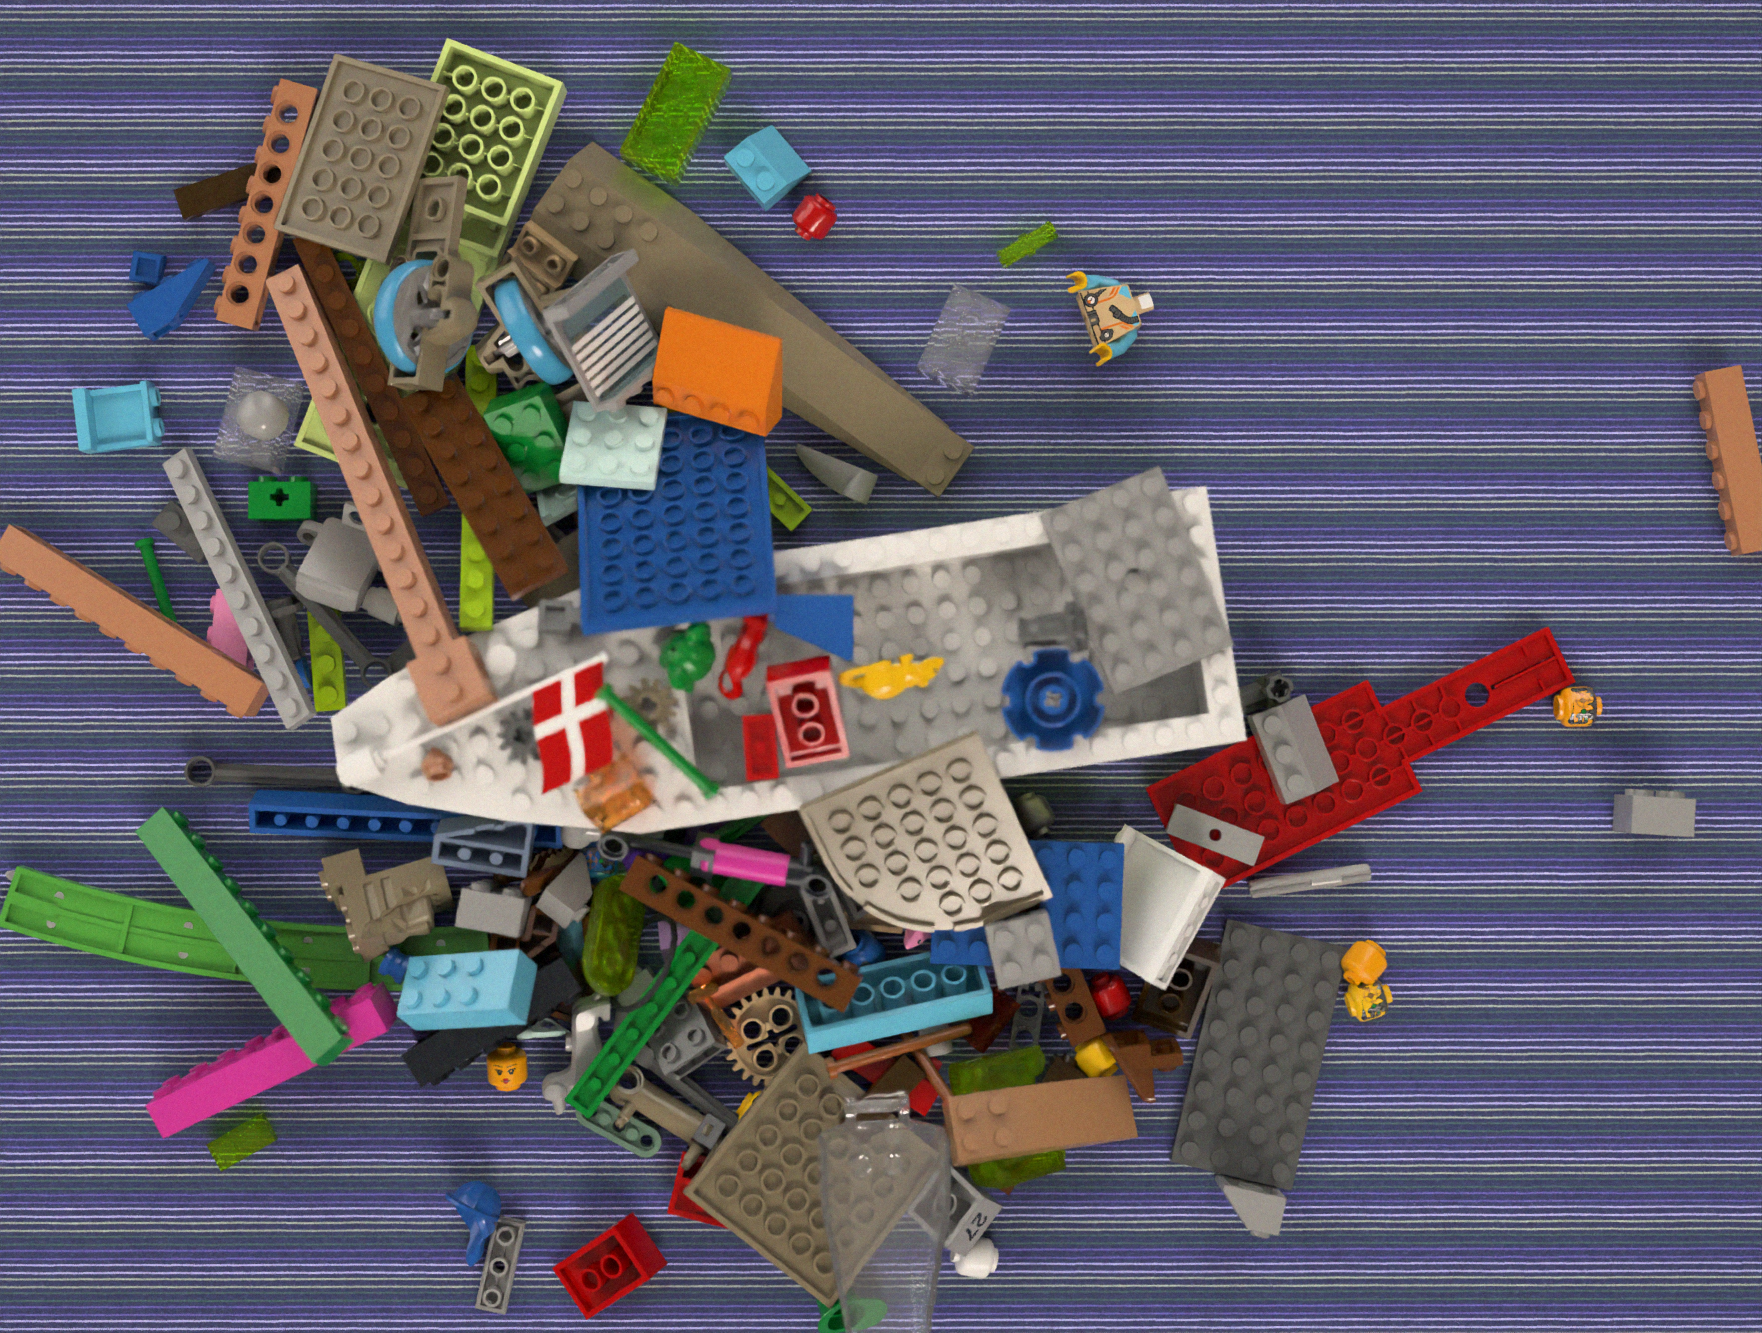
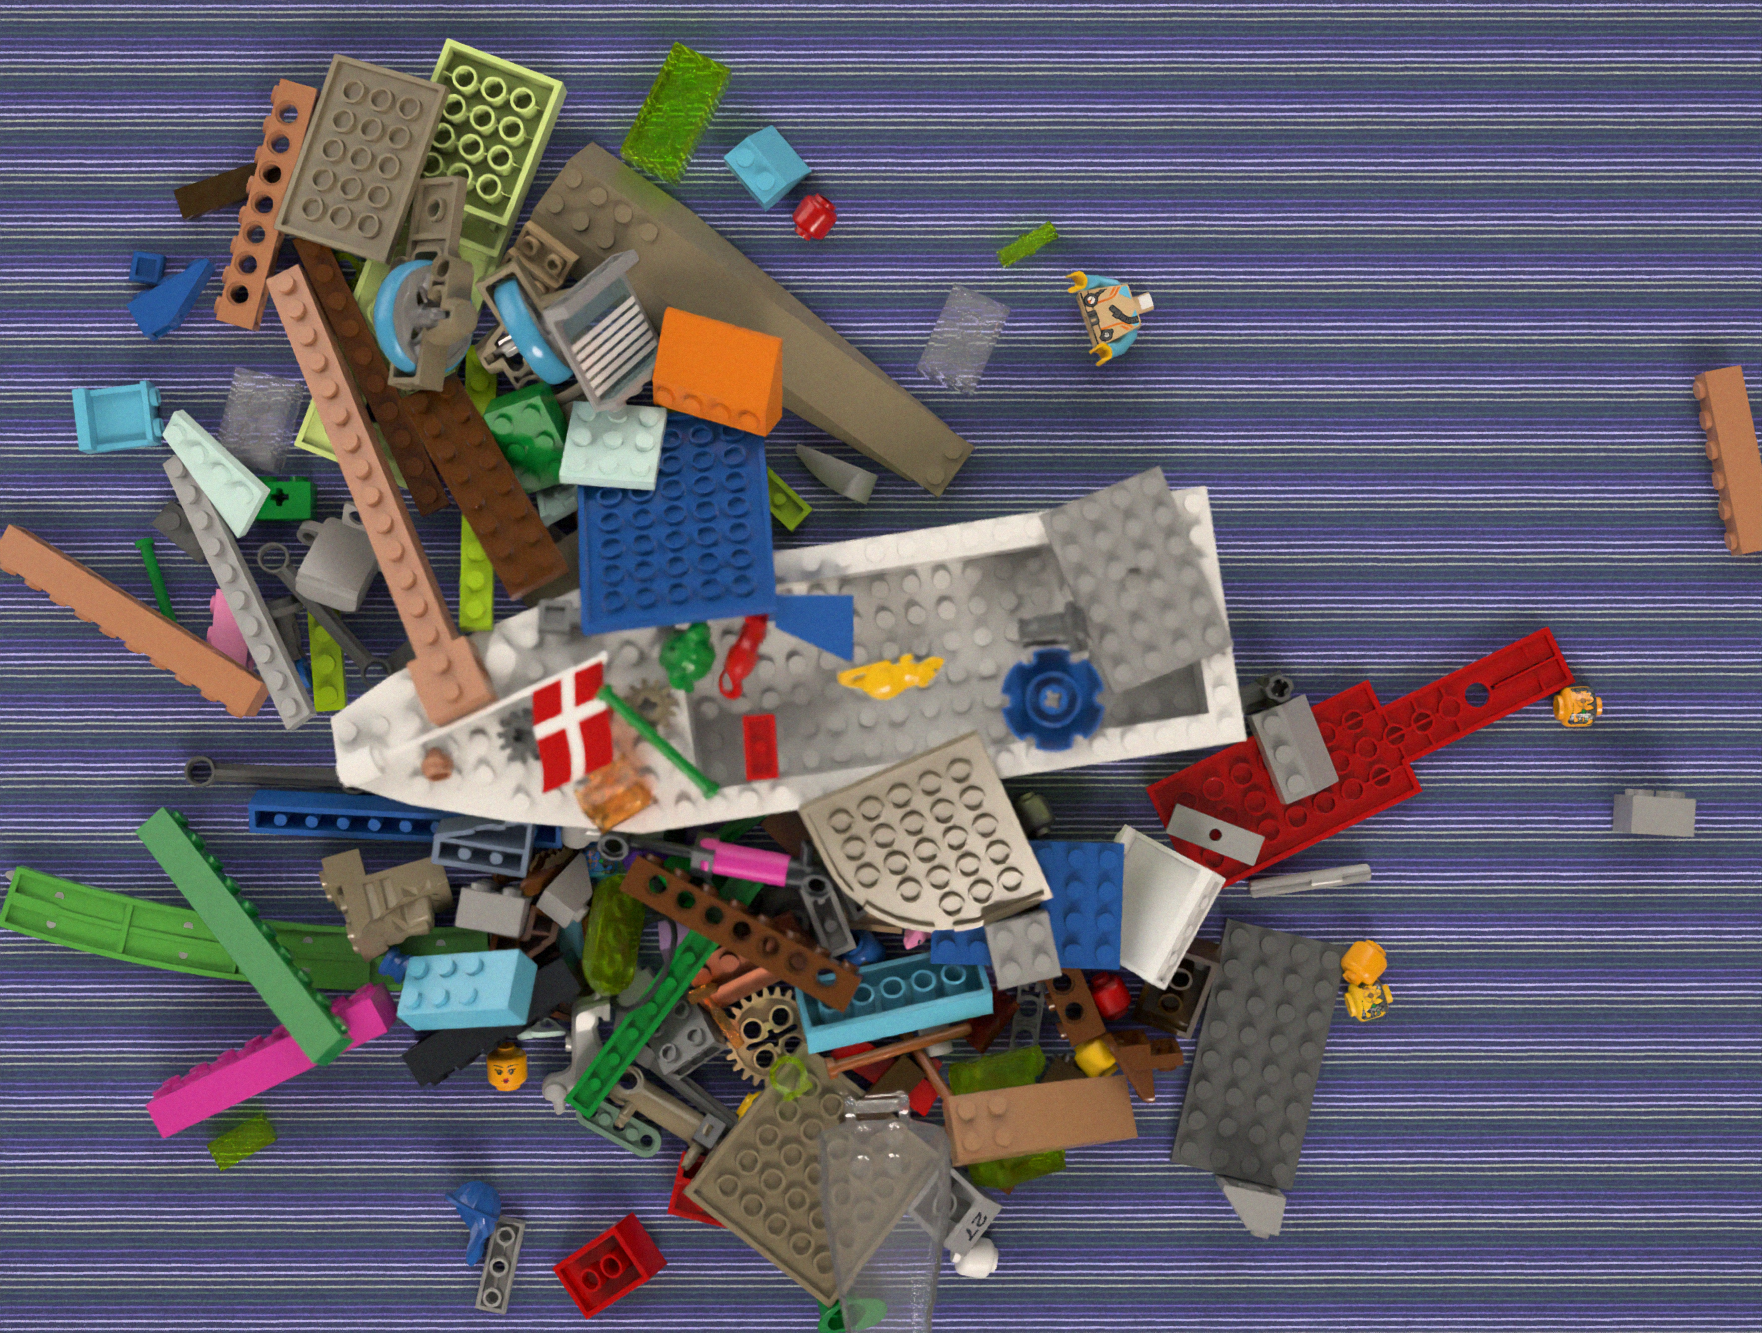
(220, 475): none -> light aqua wing
(262, 415): light grey hair -> none
(381, 605): white brick -> none
(788, 1094): none -> clear neon green piece
(807, 711): red slope -> none

